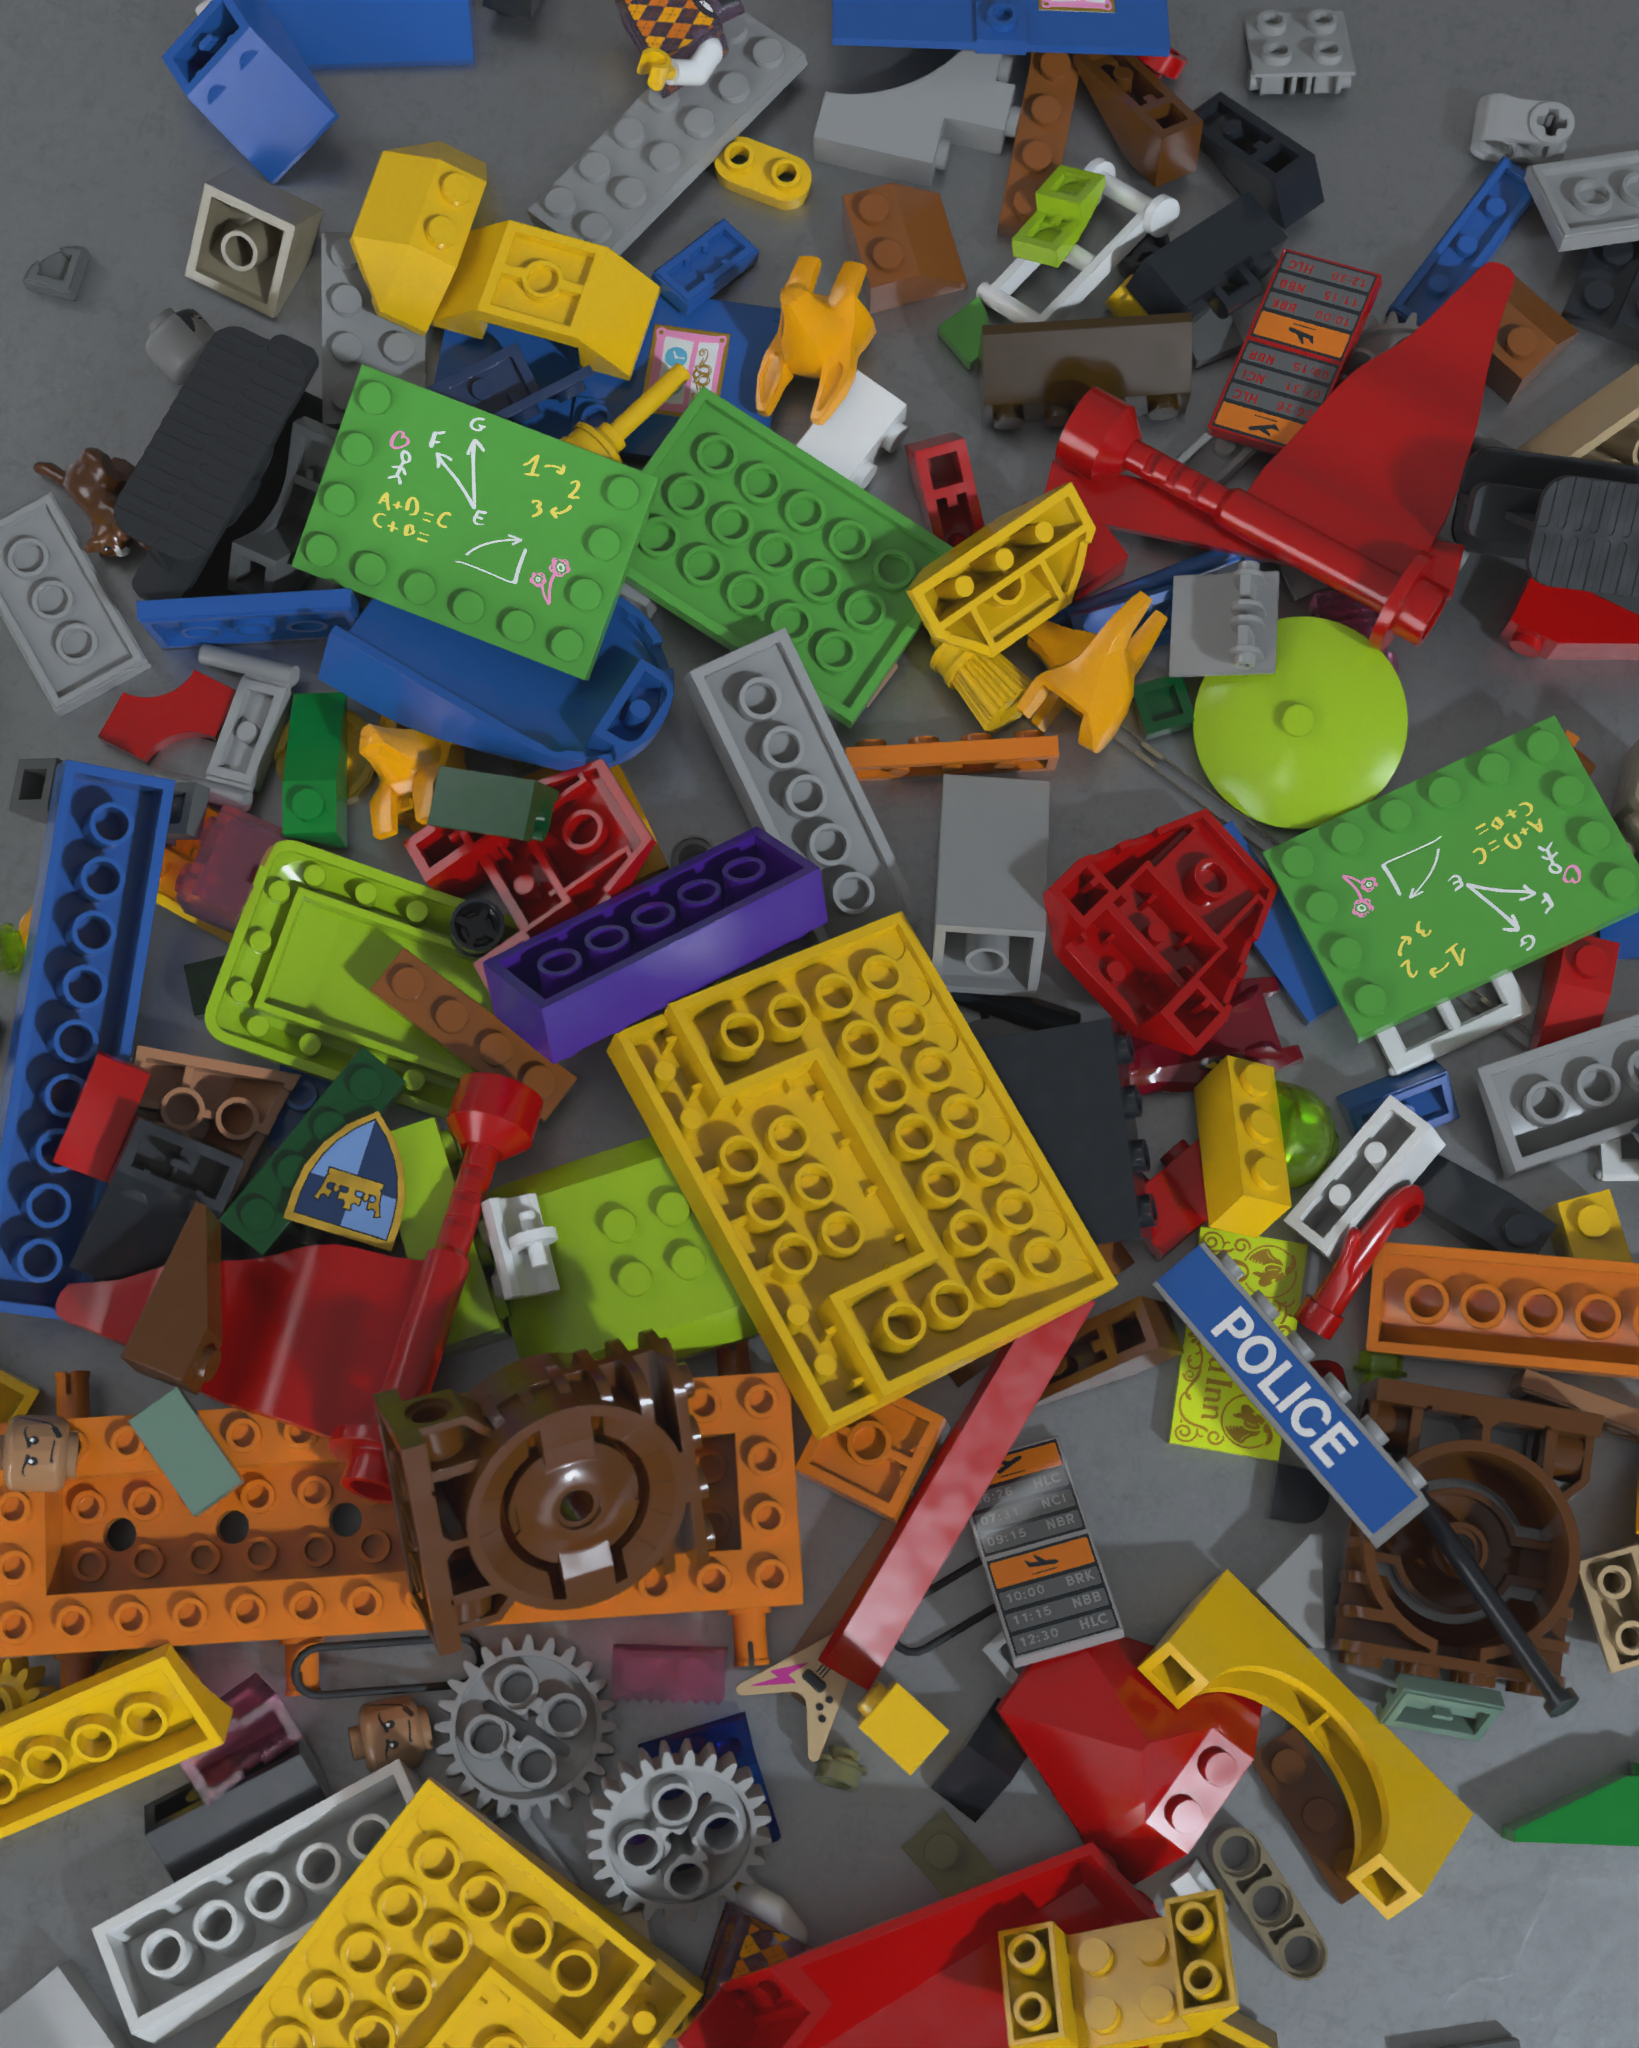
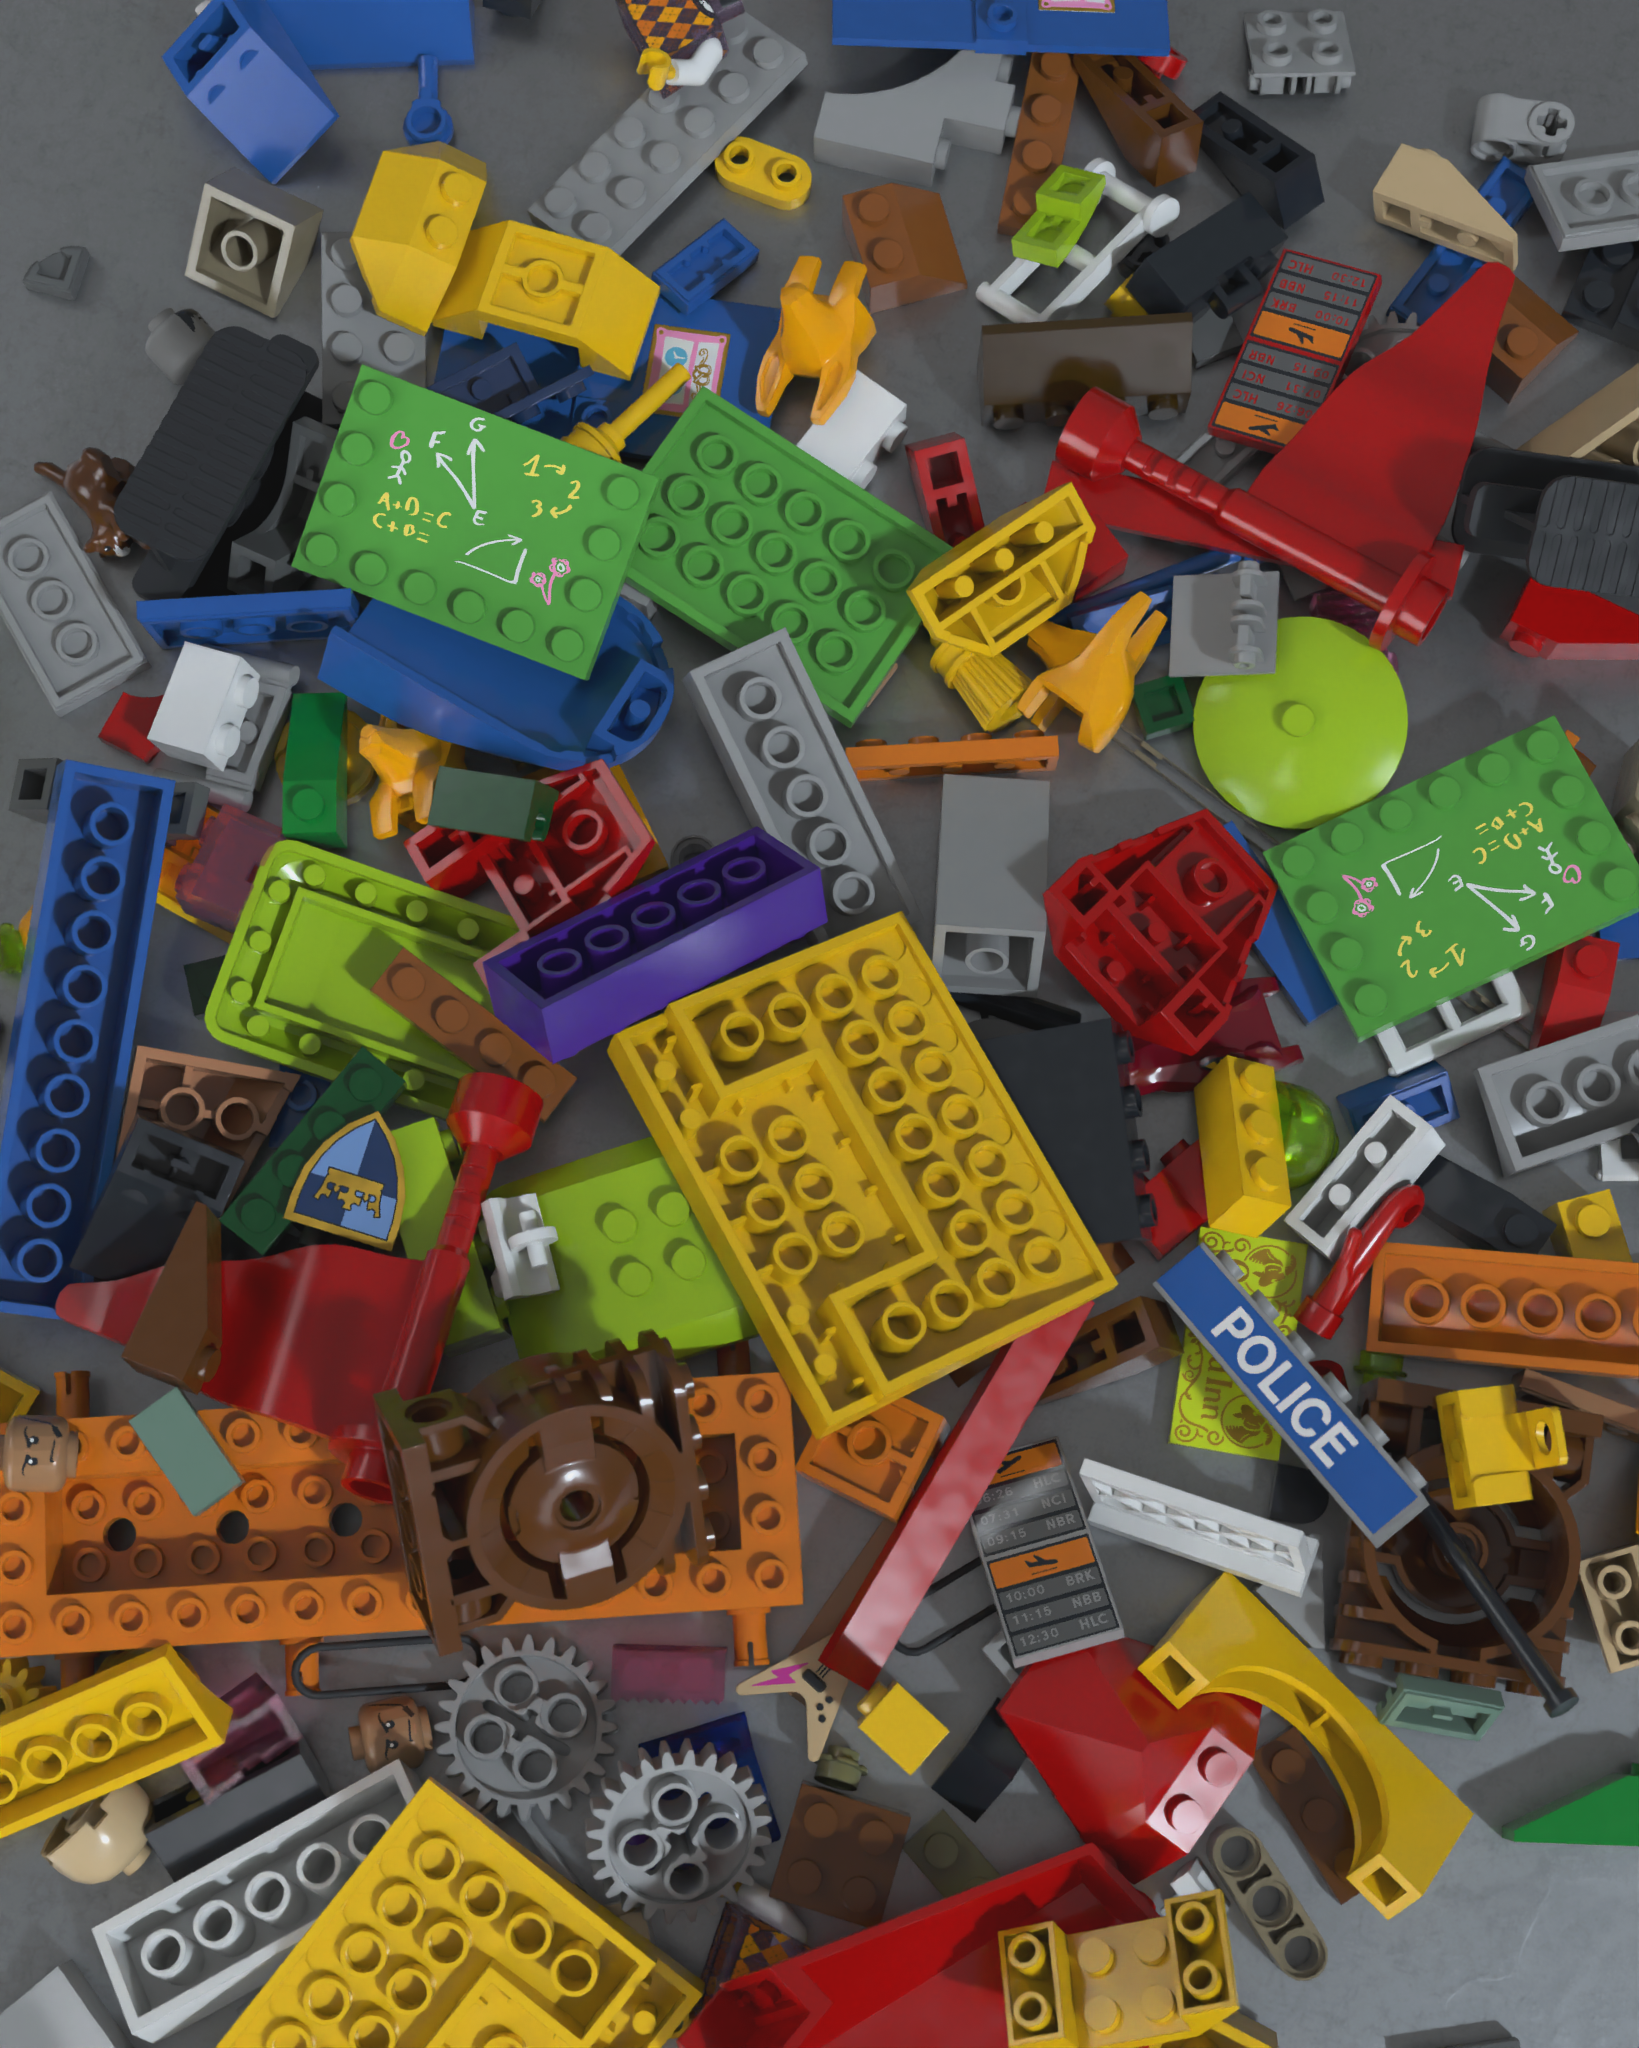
(102, 1116): red slope -> none
(102, 1837): none -> tan cylinder
(204, 706): none -> white brick
(427, 119): none -> blue plate
(480, 919): black wheel -> none
(840, 1855): none -> reddish brown brick
(963, 332): bright green tile -> none
(1198, 1528): none -> white fence
(1437, 203): none -> tan slope
(1495, 1446): none -> yellow piece

